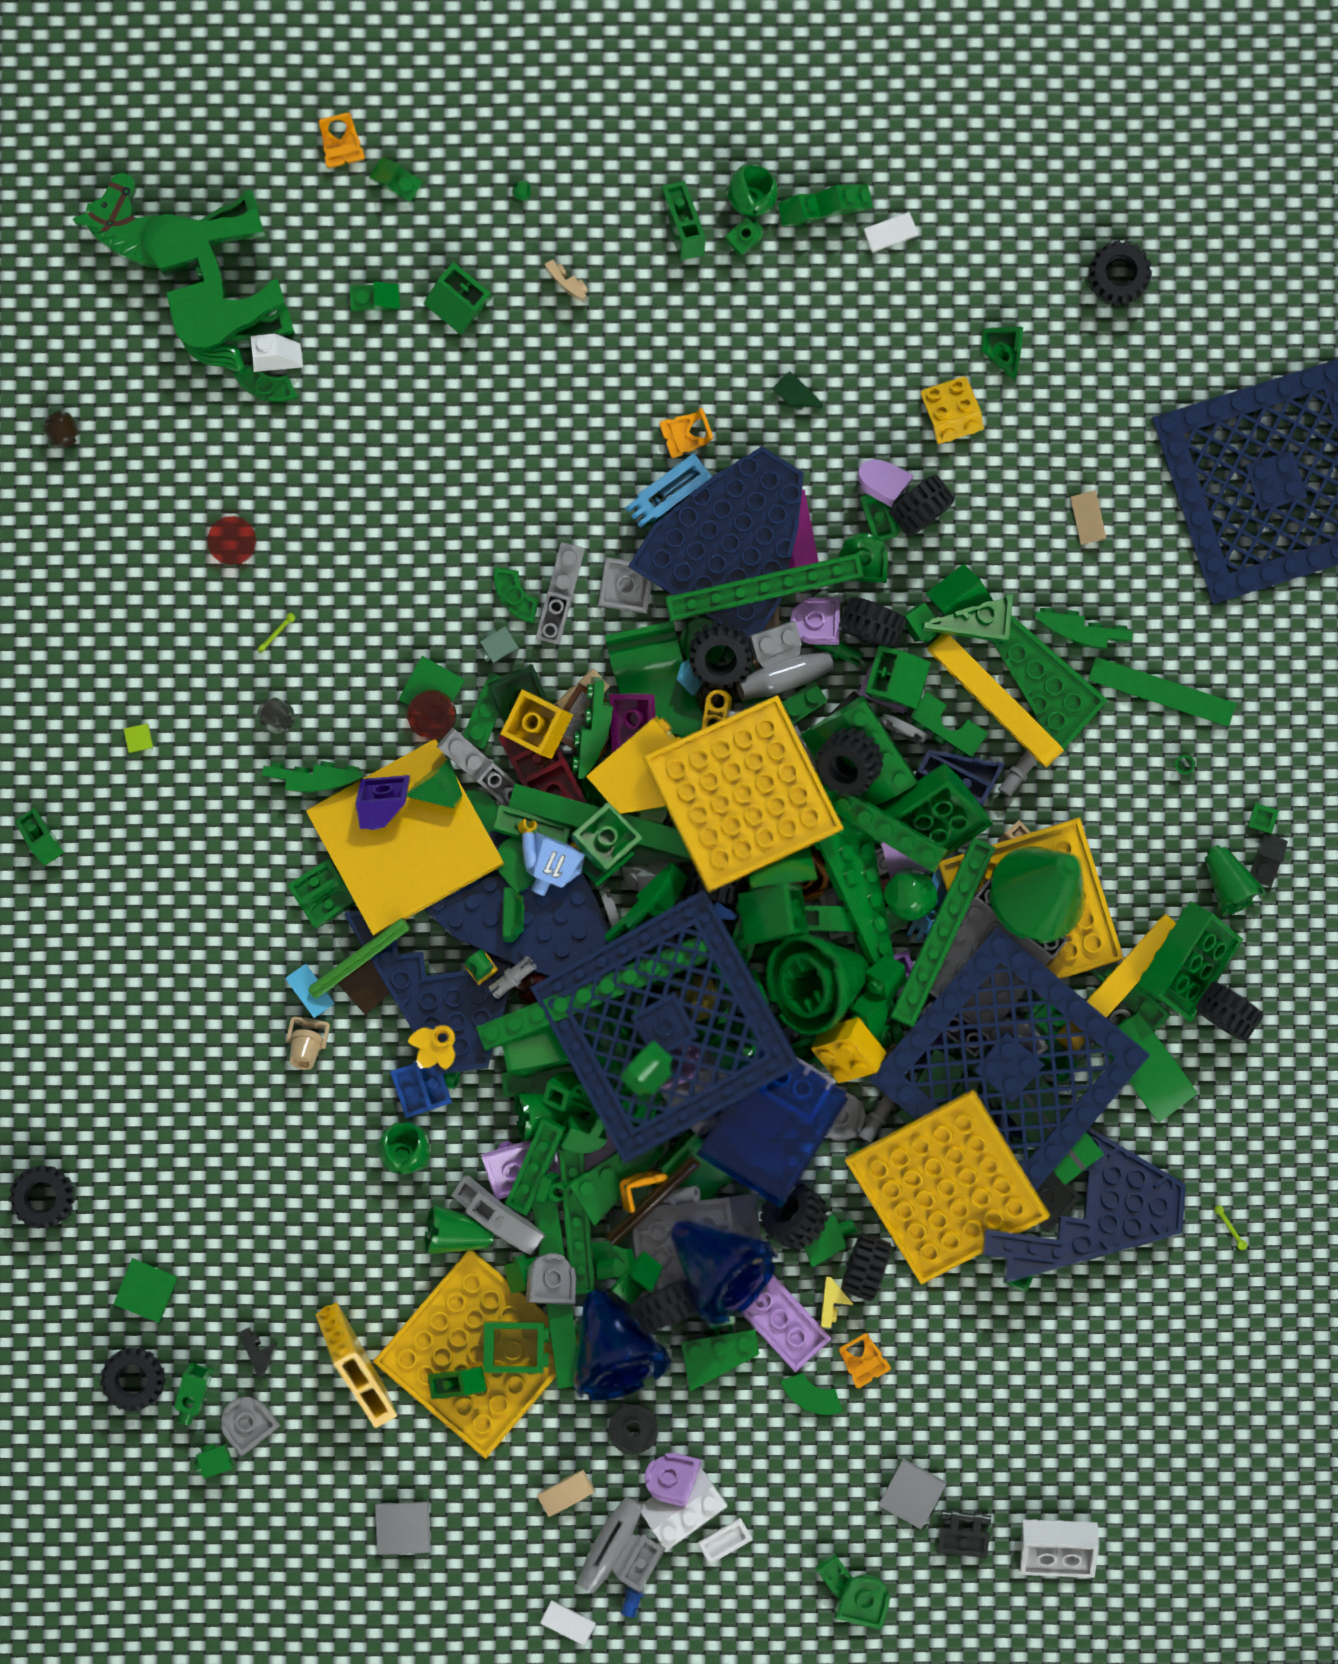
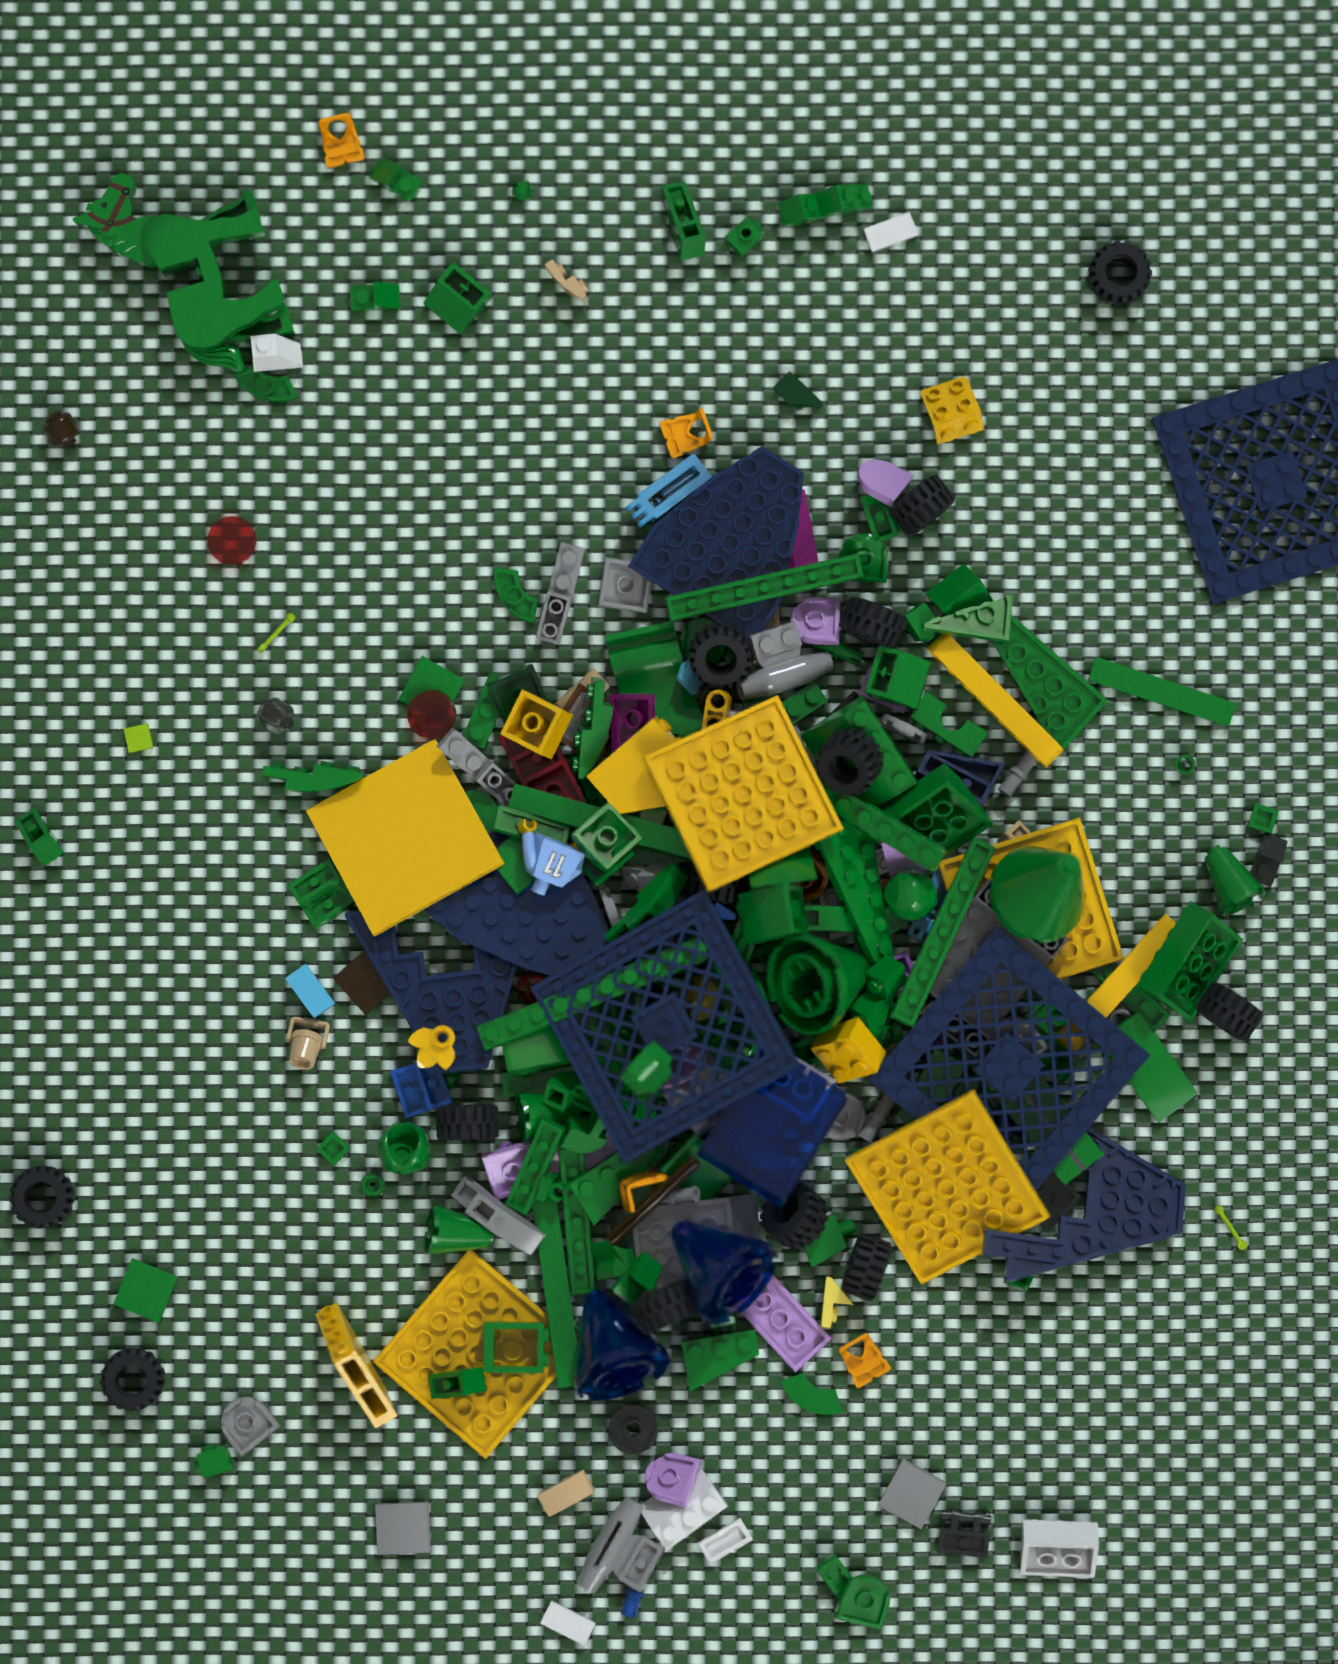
(195, 1385): green torso -> none
(259, 1357): pearl dark grey slope -> none
(333, 1148): none -> green tile
(358, 958): bright green axle -> none
(366, 1184): none -> green plate
(380, 800): dark purple slope -> none
(438, 786): green slope -> none
(467, 1122): none -> black tyre
(480, 967): green leg -> none
(497, 645): sand green brick -> none
(512, 915): green slope -> none
(512, 977): light grey pin -> none
(517, 1273): green brick -> none
(551, 1280): light grey tile -> none
(752, 191): green piece -> none
(1003, 347): green slope -> none
(1071, 628): green slope -> none
(1088, 517): tan slope -> none

